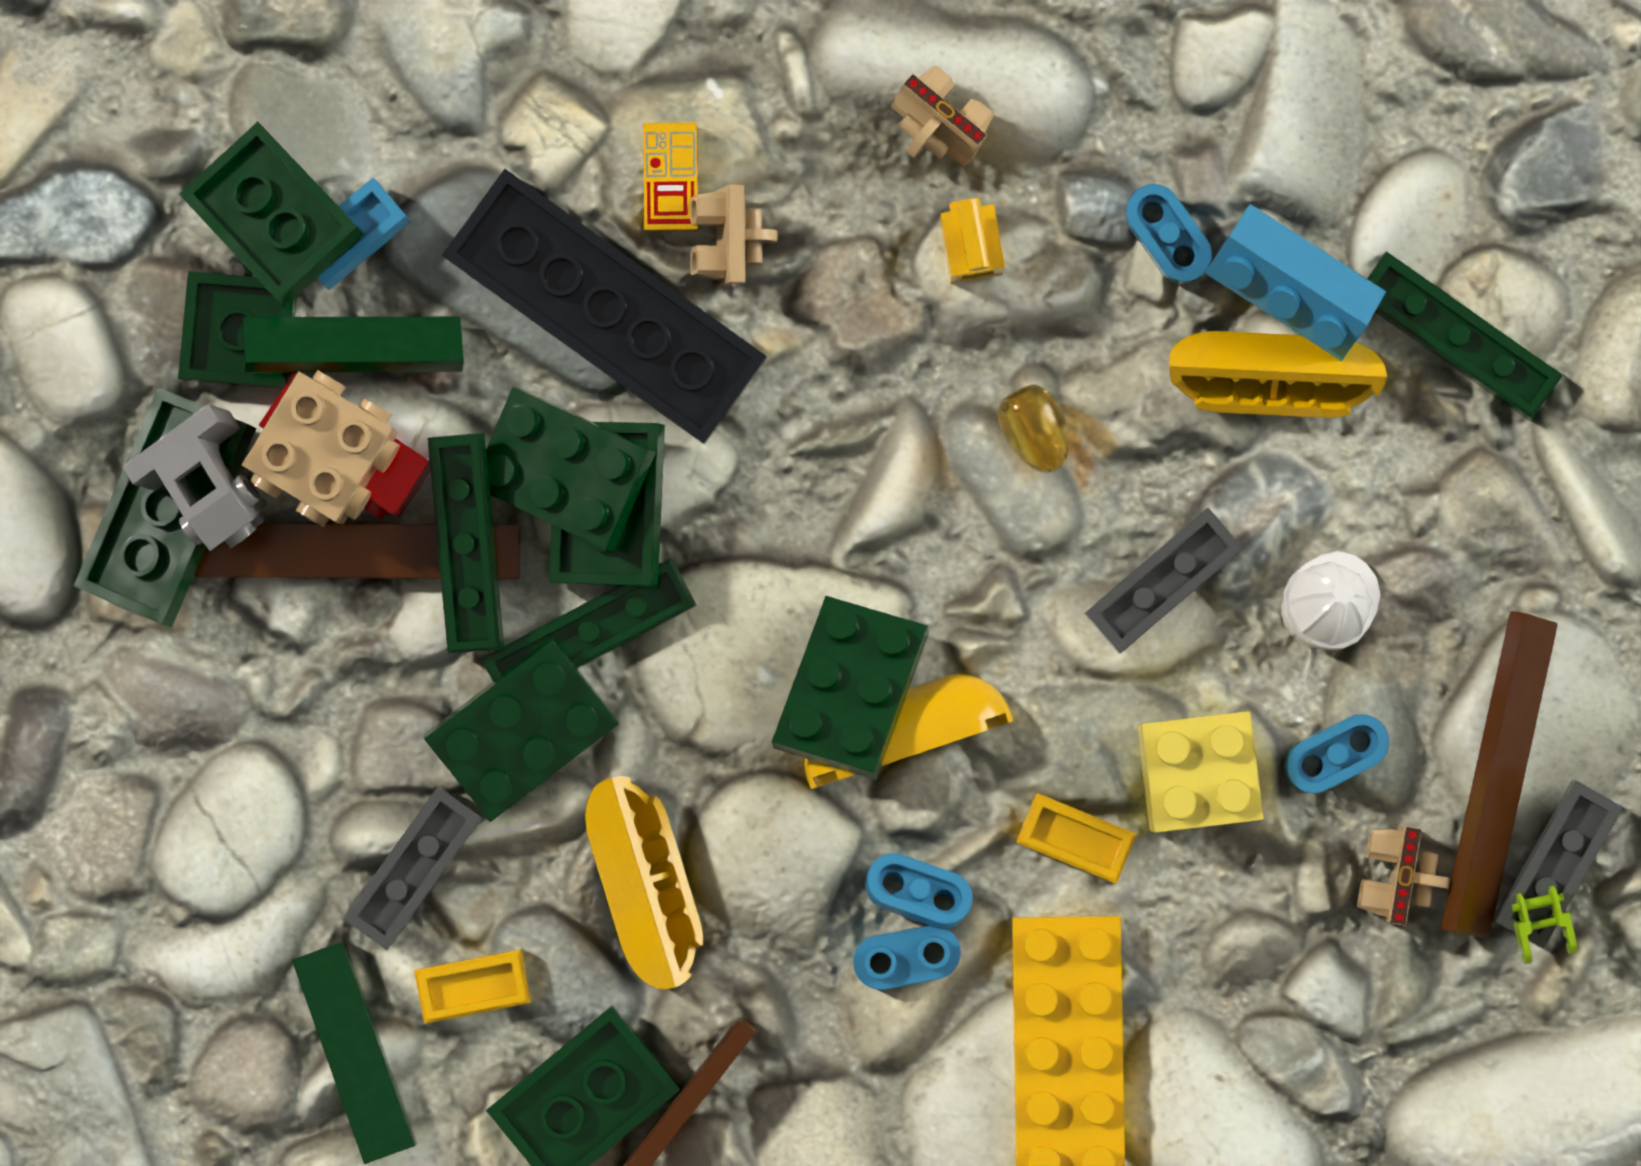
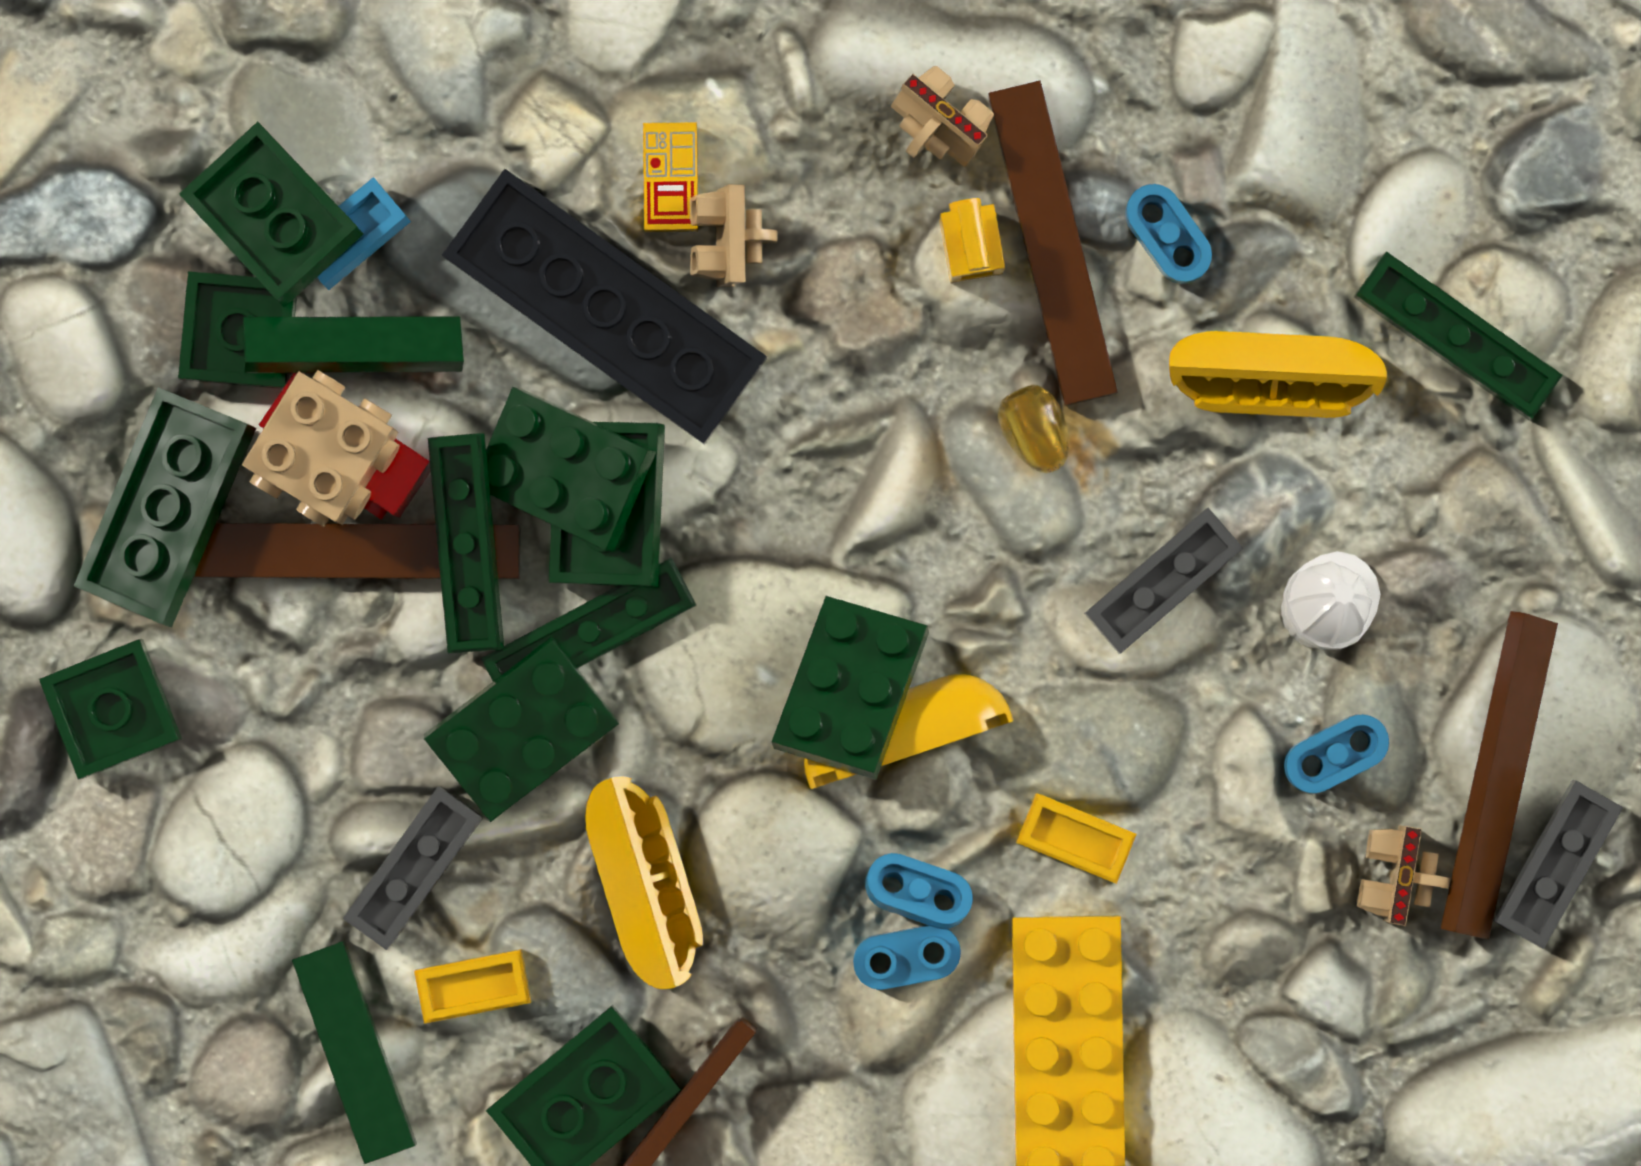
(110, 709): none -> dark green plate
(225, 513): light grey tile -> none
(1052, 243): none -> reddish brown tile
(1200, 771): light yellow brick -> none
(1296, 282): dark azure brick -> none
(1560, 918): lime piece -> none

